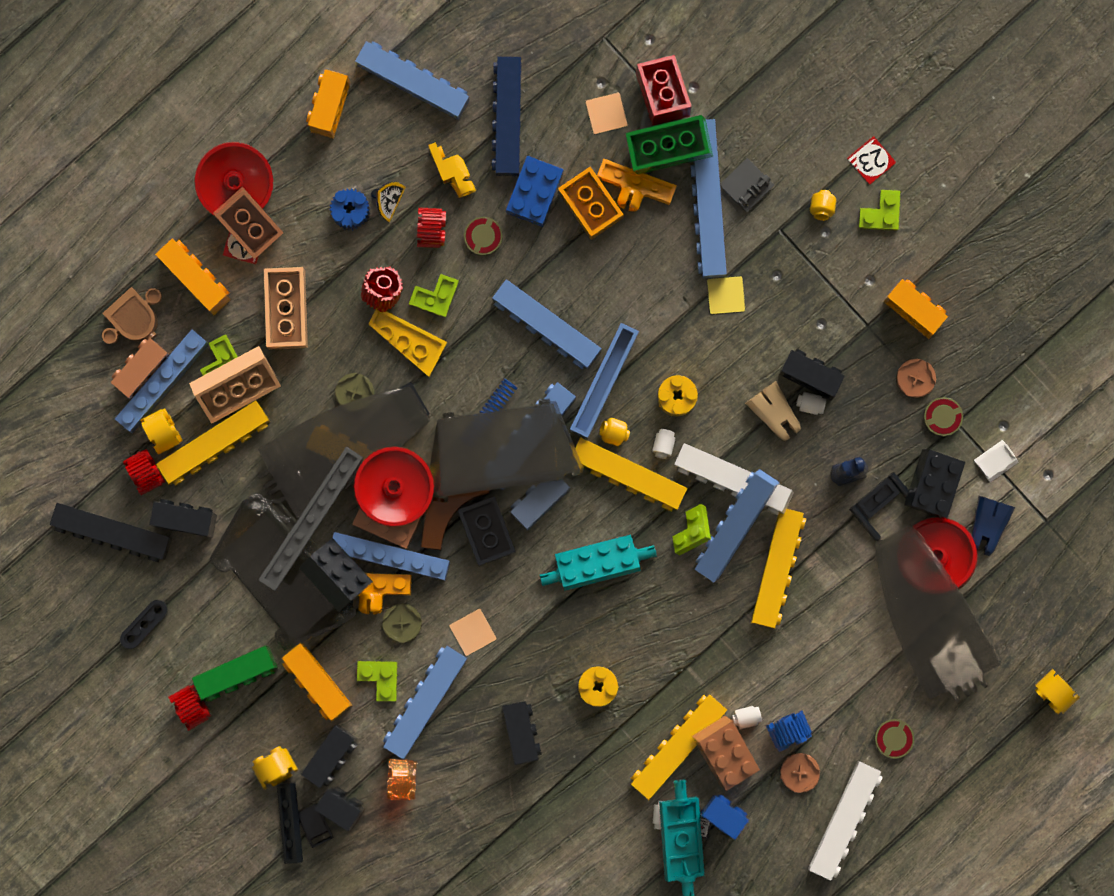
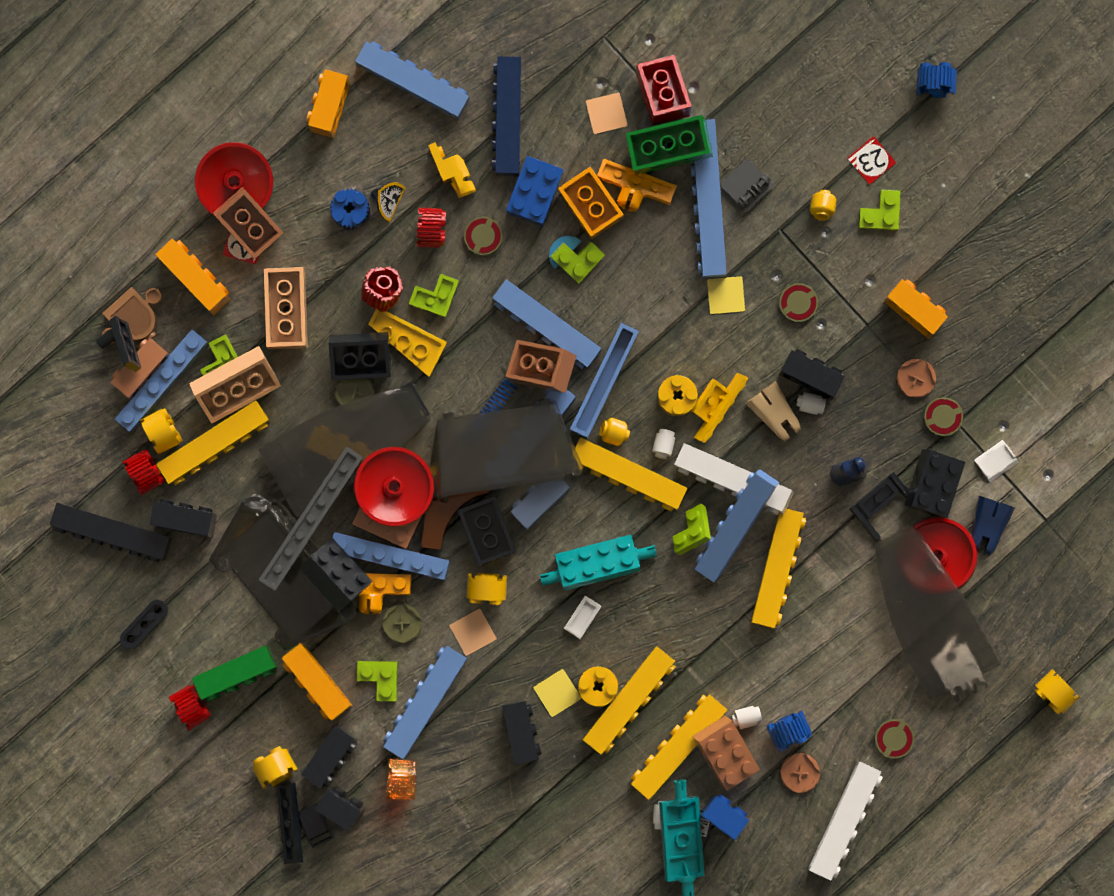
(121, 333): none -> black piece
(359, 356): none -> black brick
(486, 587): none -> yellow brick
(541, 366): none -> nougat brick
(557, 692): none -> light yellow sticker
(570, 241): none -> dark azure tile
(577, 265): none -> lime plate
(582, 617): none -> white tile
(628, 701): none -> yellow brick
(714, 404): none -> yellow bracket
(798, 302): none -> olive tile
(936, 79): none -> blue brick

